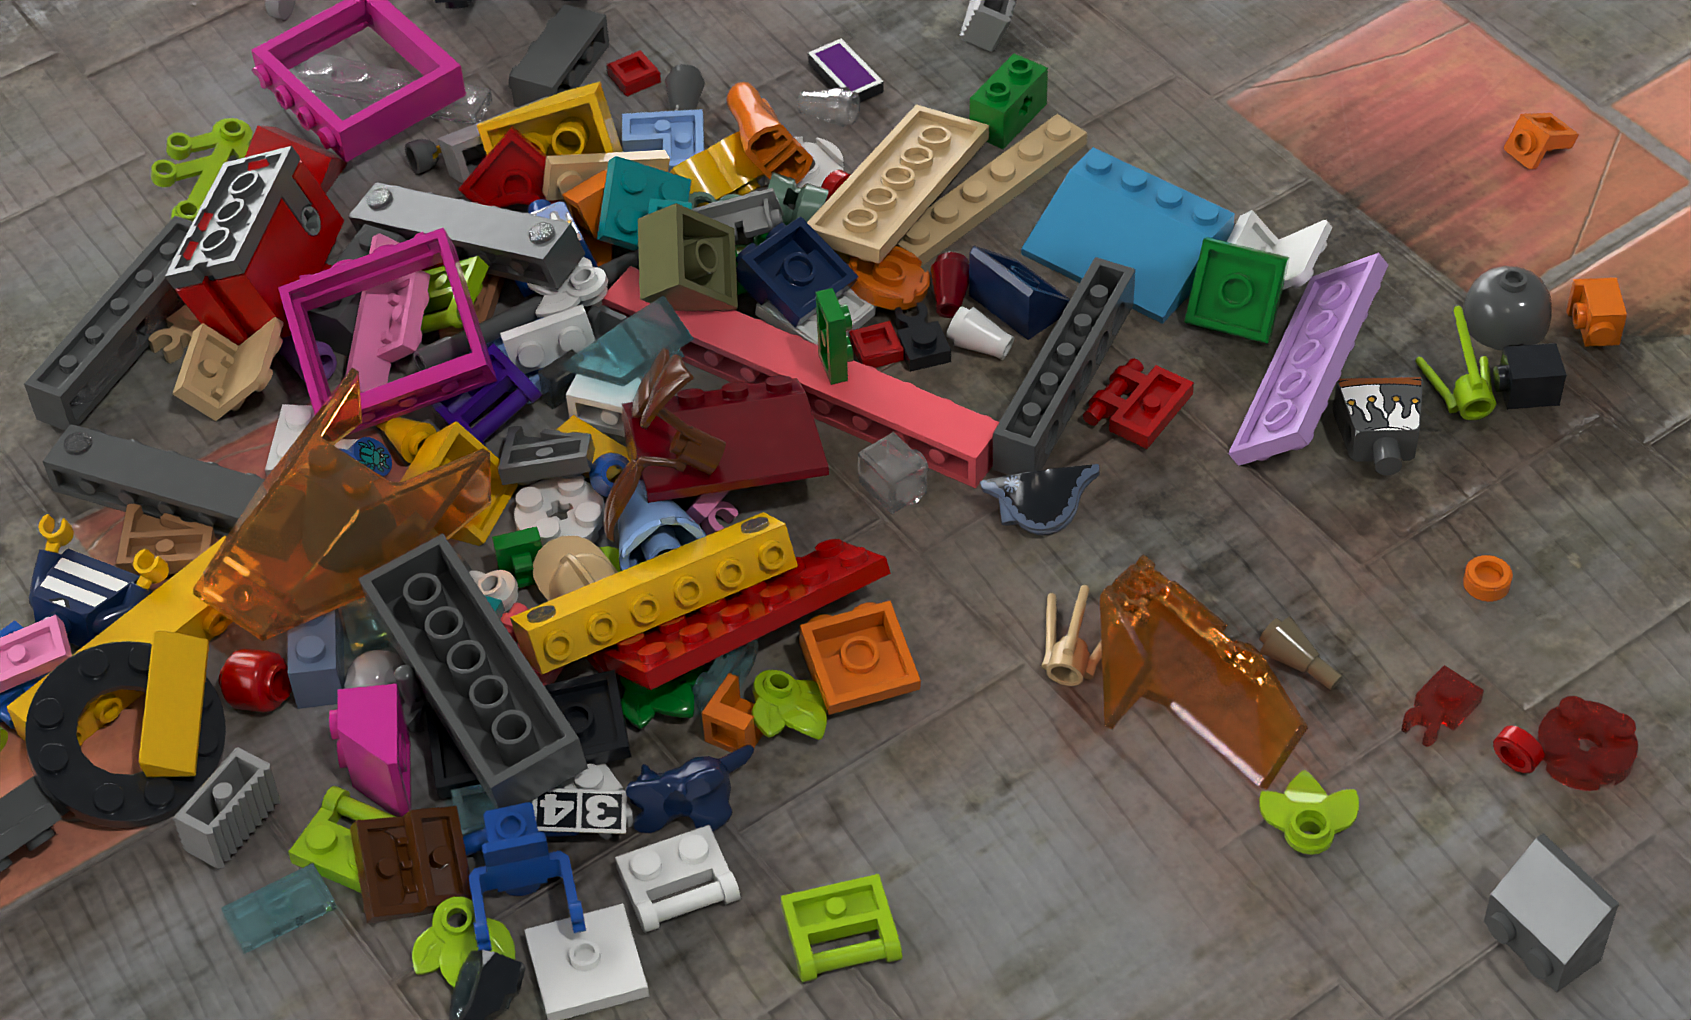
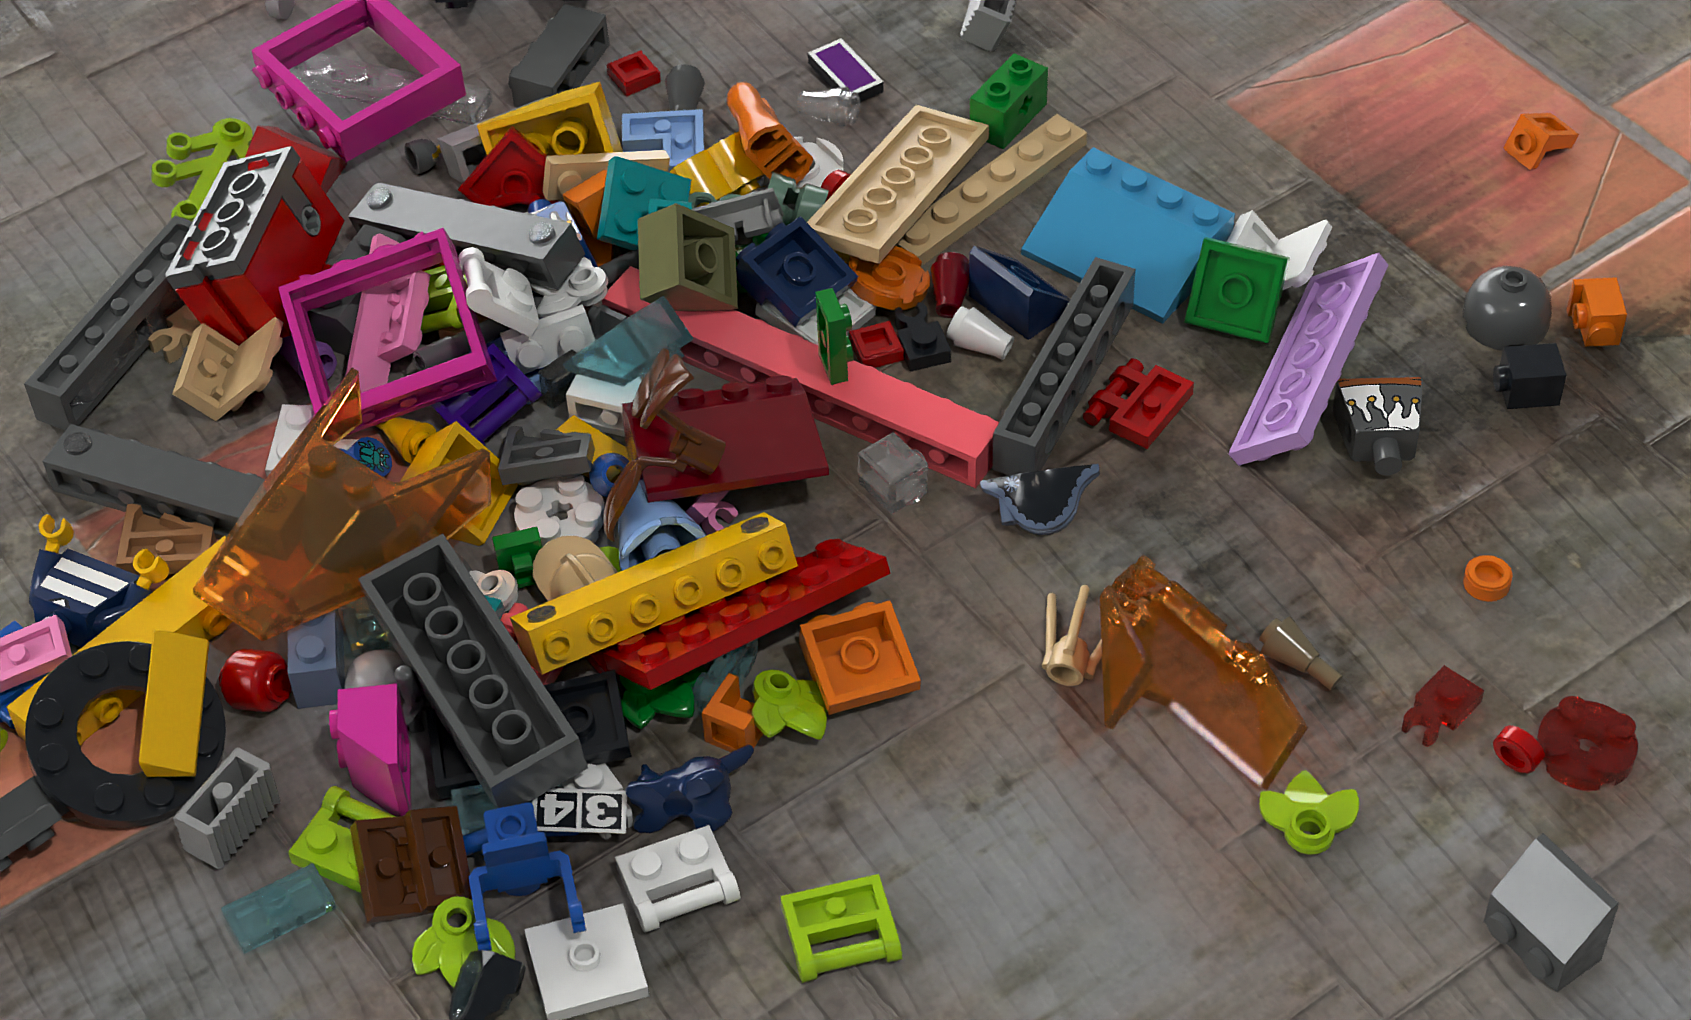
(498, 293): none -> white plate
(1471, 393): lime plant -> none

